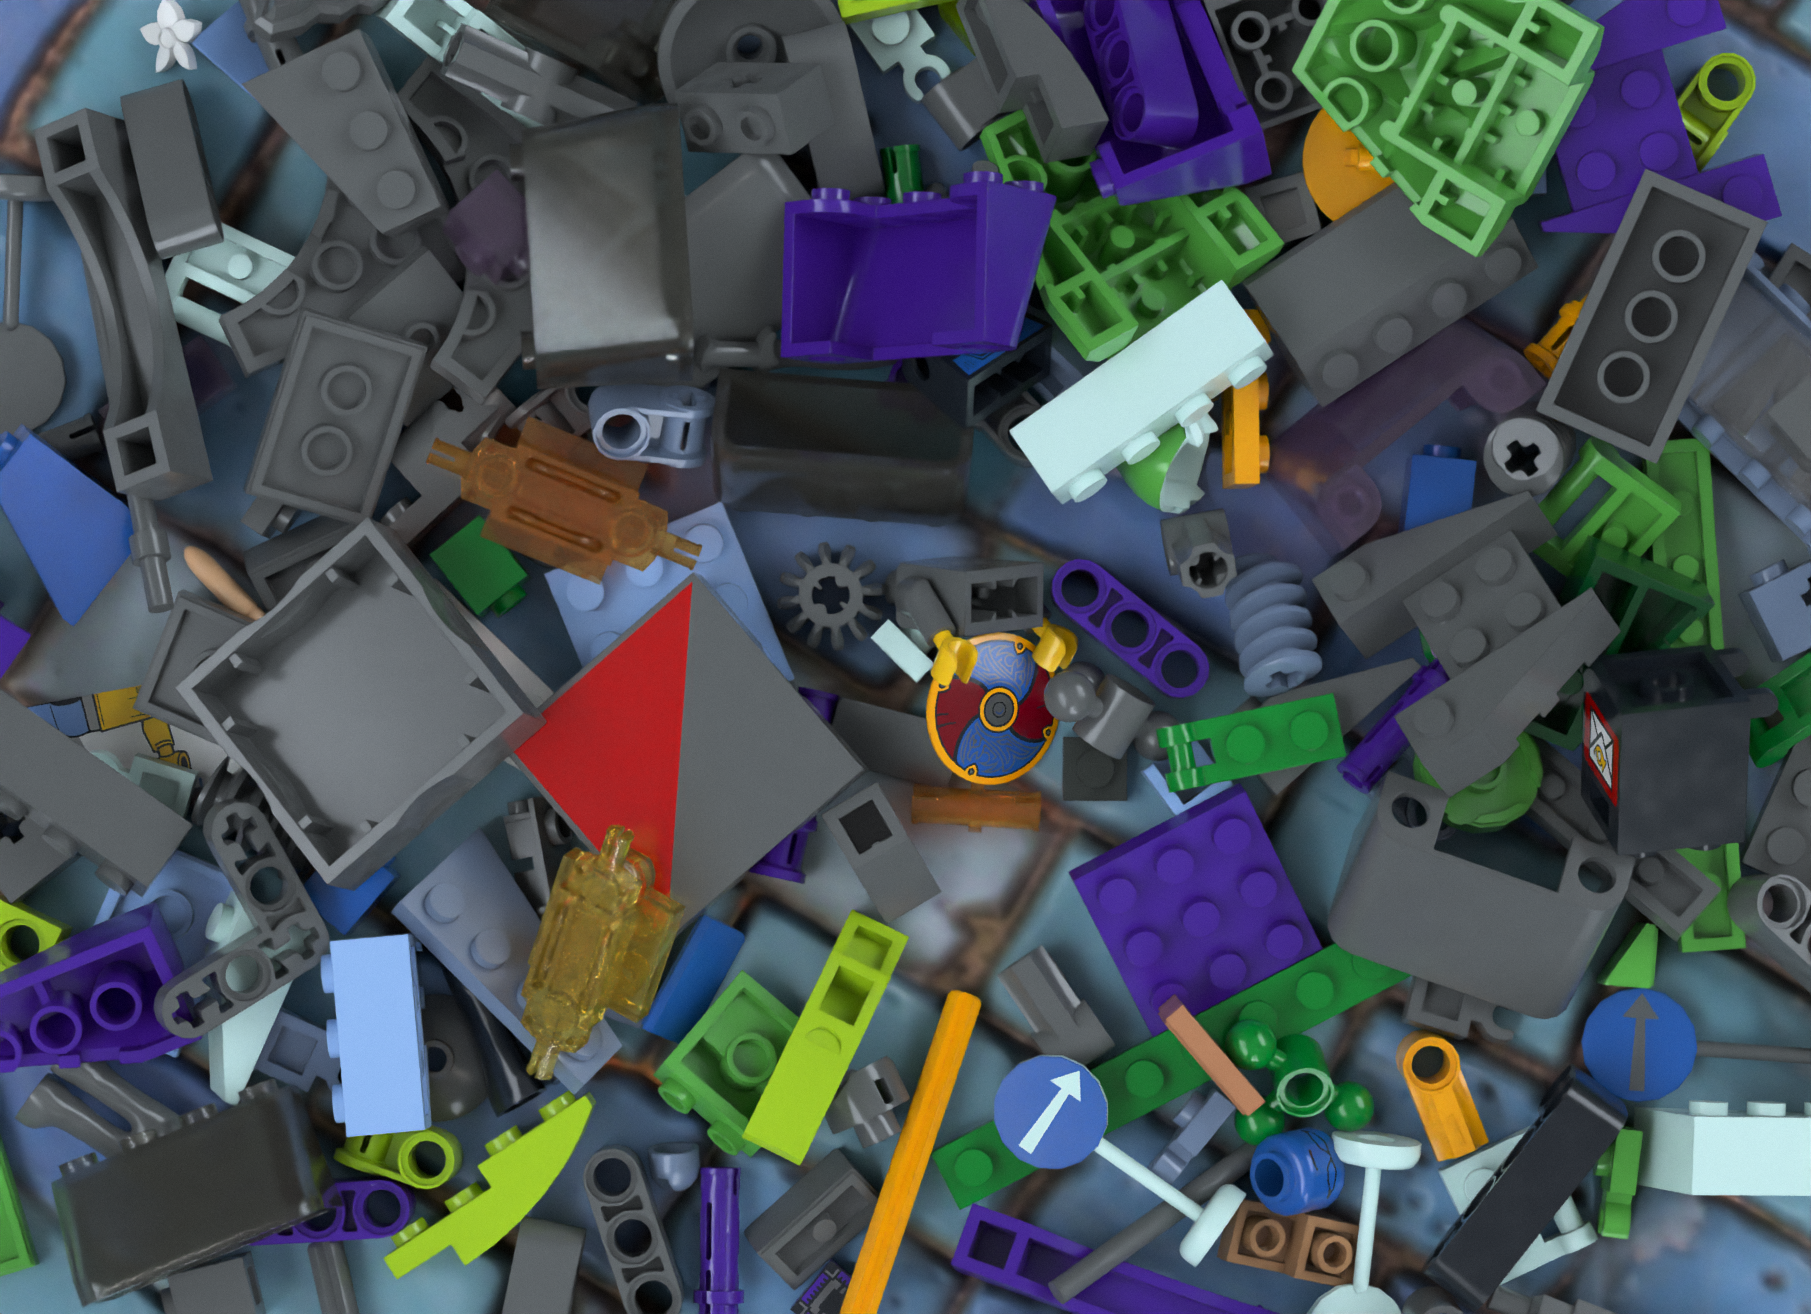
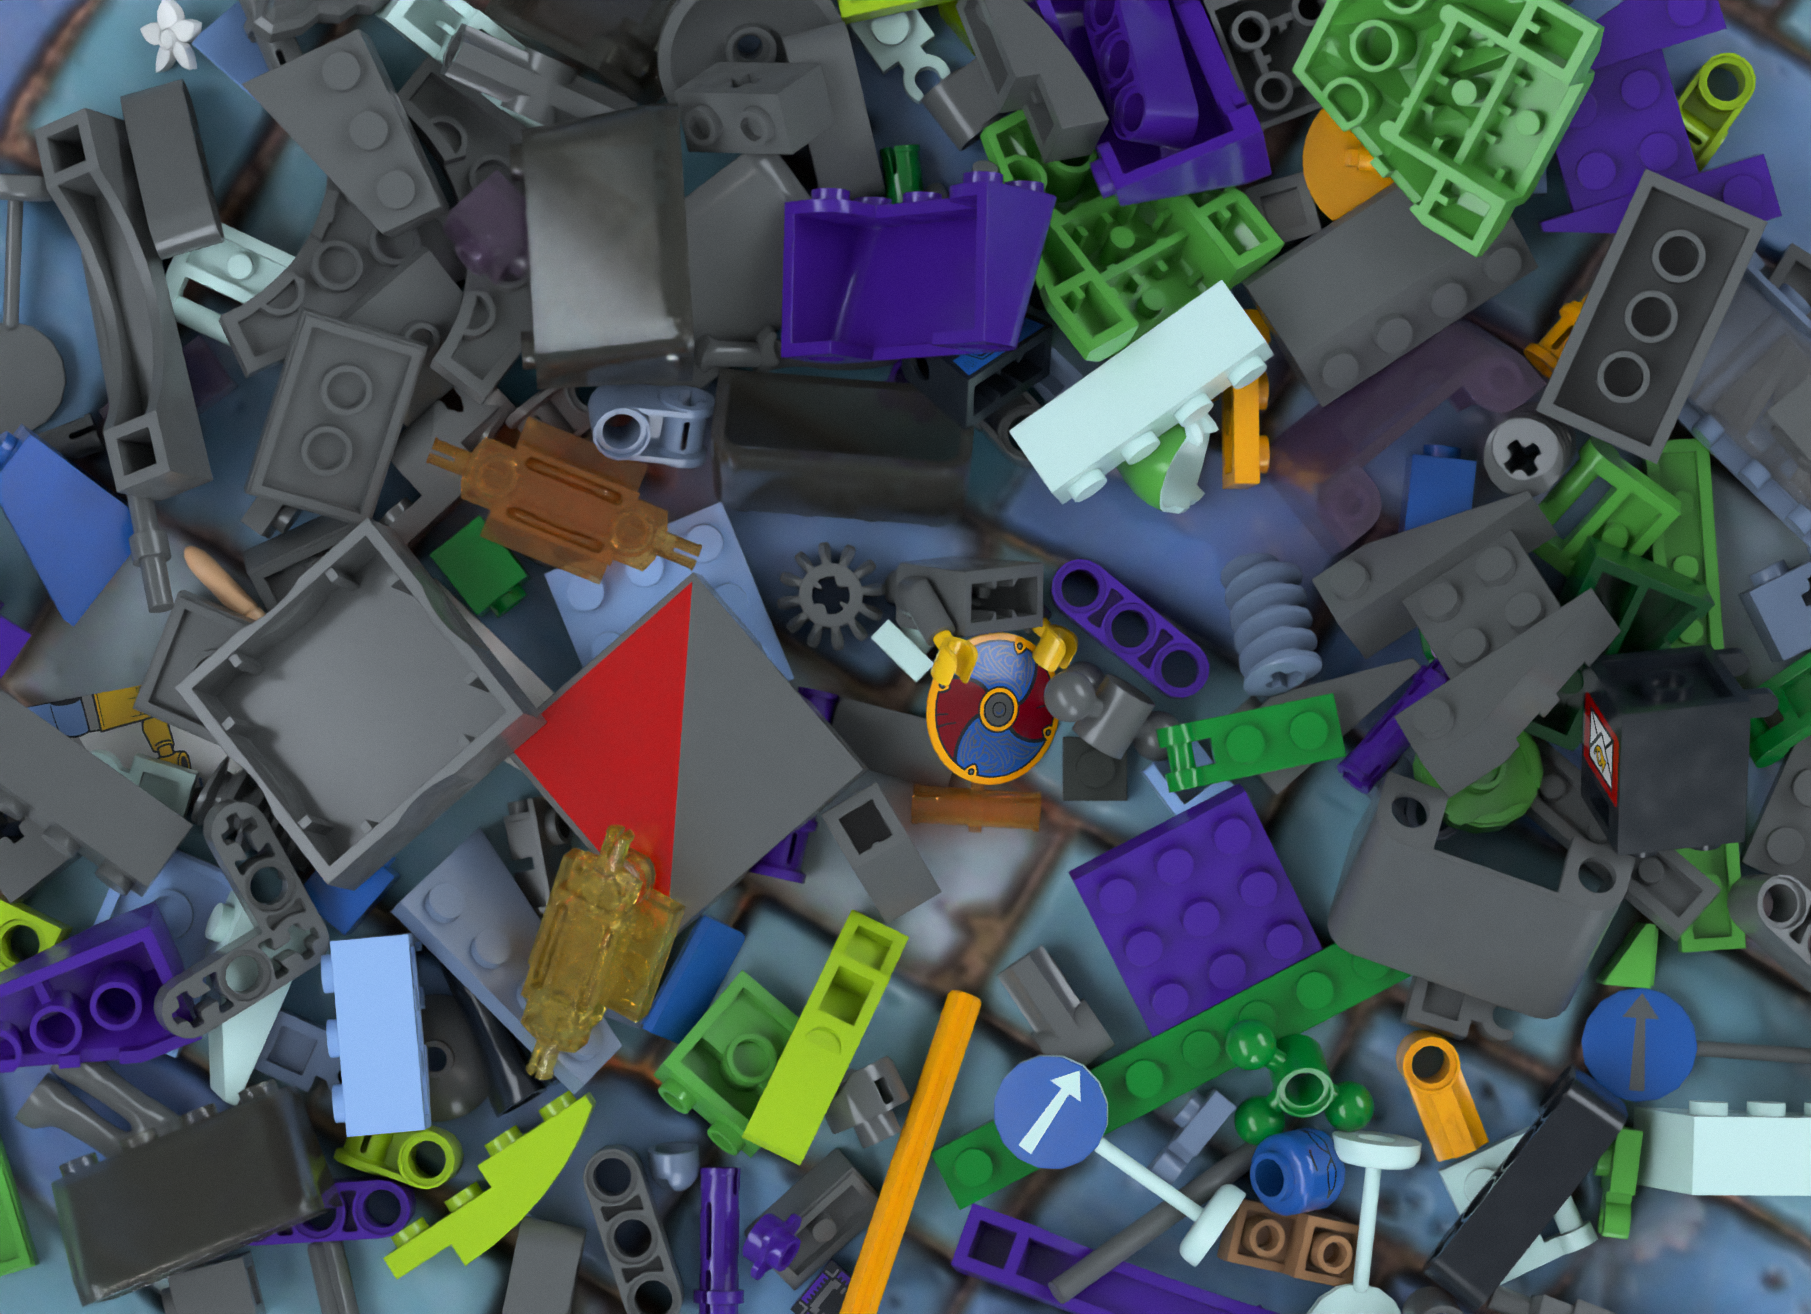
(772, 1244): none -> dark purple plate
(1200, 551): dark grey piece -> none
(1210, 1056): nougat tile -> none

